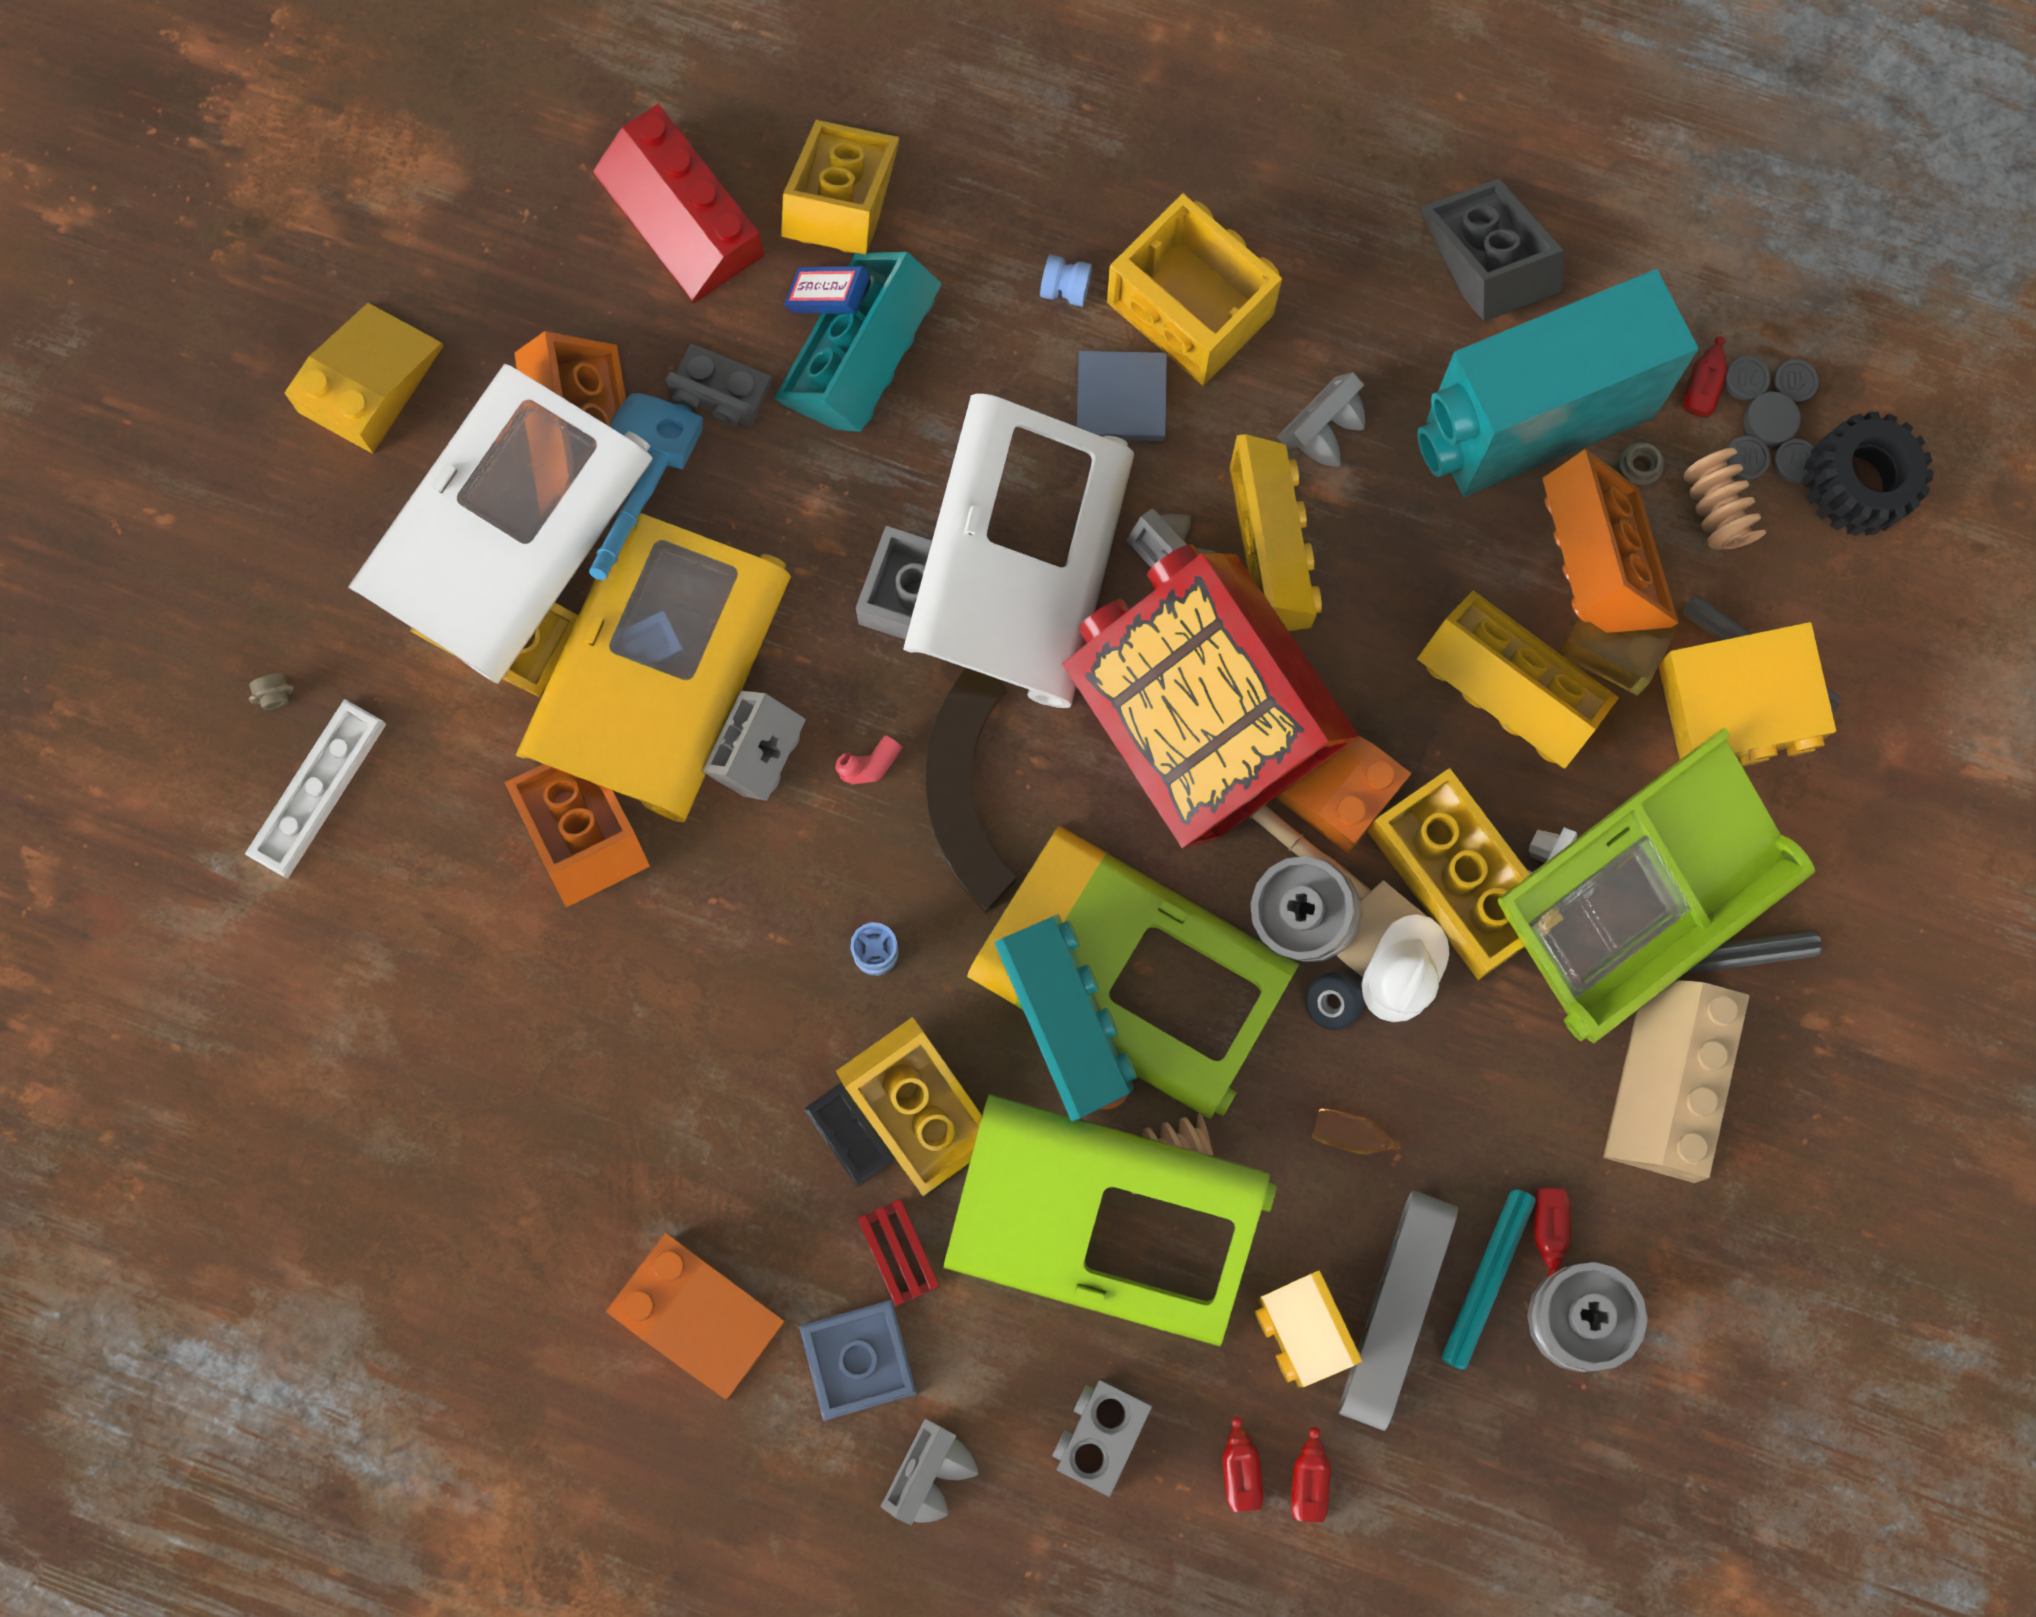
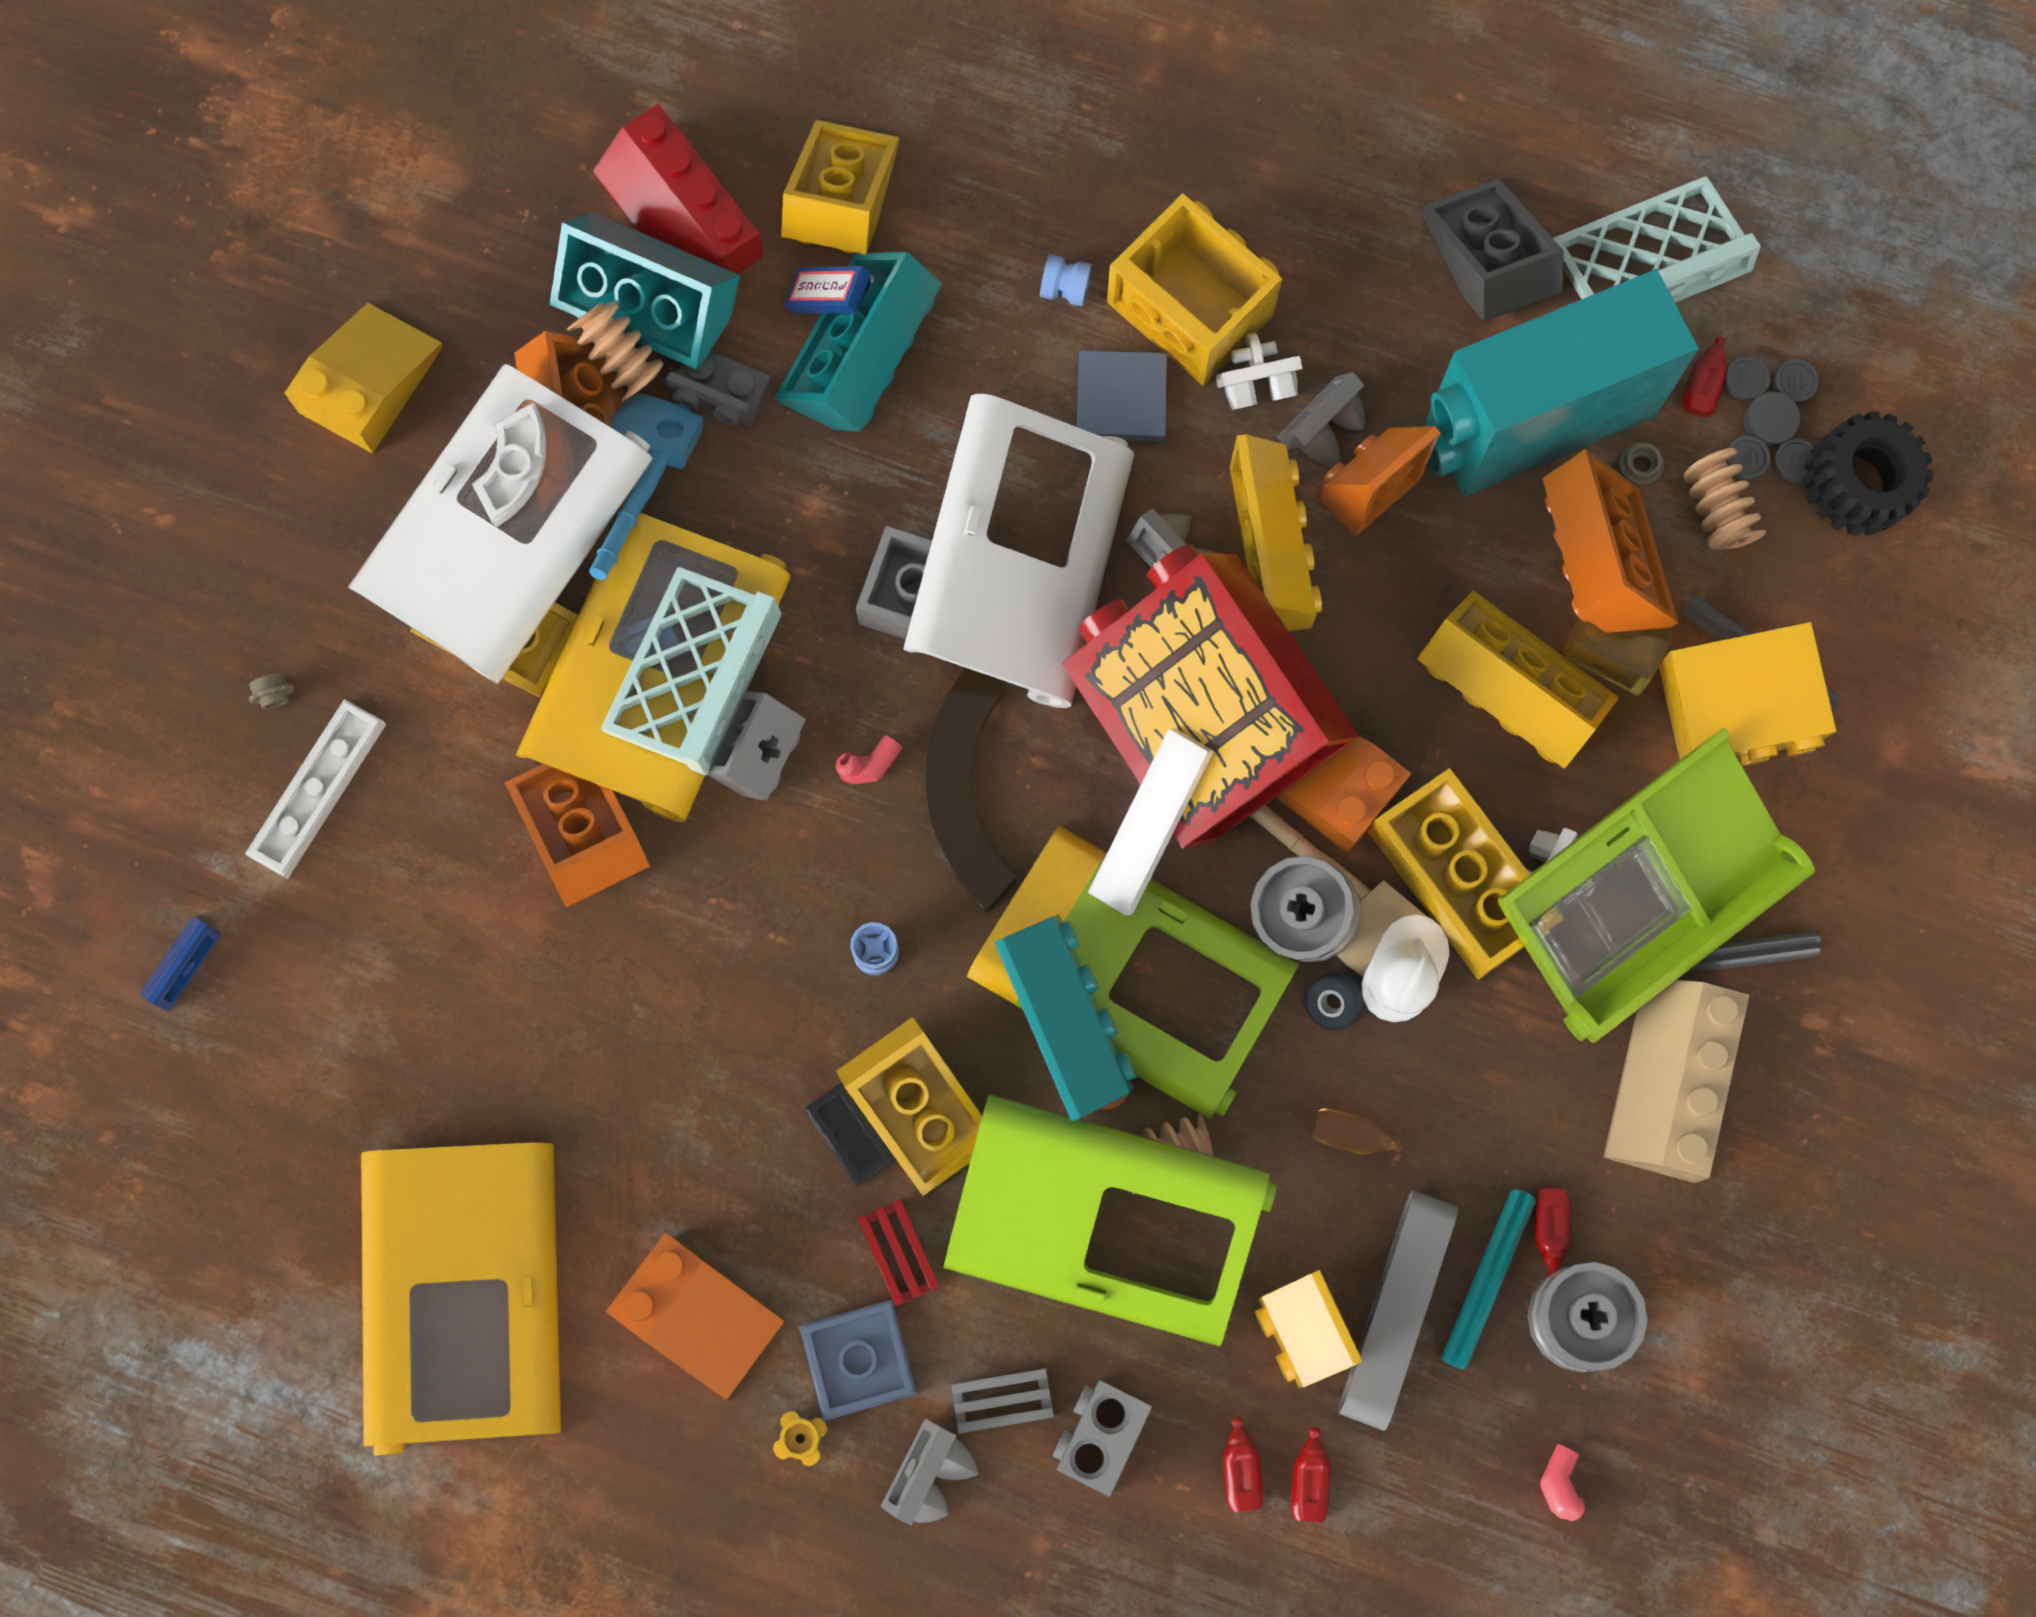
(180, 964): none -> blue slope
(447, 1273): none -> yellow piece
(516, 464): none -> white tile
(617, 348): none -> light nougat piece
(664, 291): none -> teal slope
(728, 684): none -> light aqua fence
(789, 1447): none -> yellow plate
(1042, 1394): none -> light grey tile
(1150, 821): none -> white tile
(1239, 382): none -> white hips
(1377, 475): none -> orange slope
(1558, 1487): none -> coral arm
(1682, 278): none -> light aqua fence

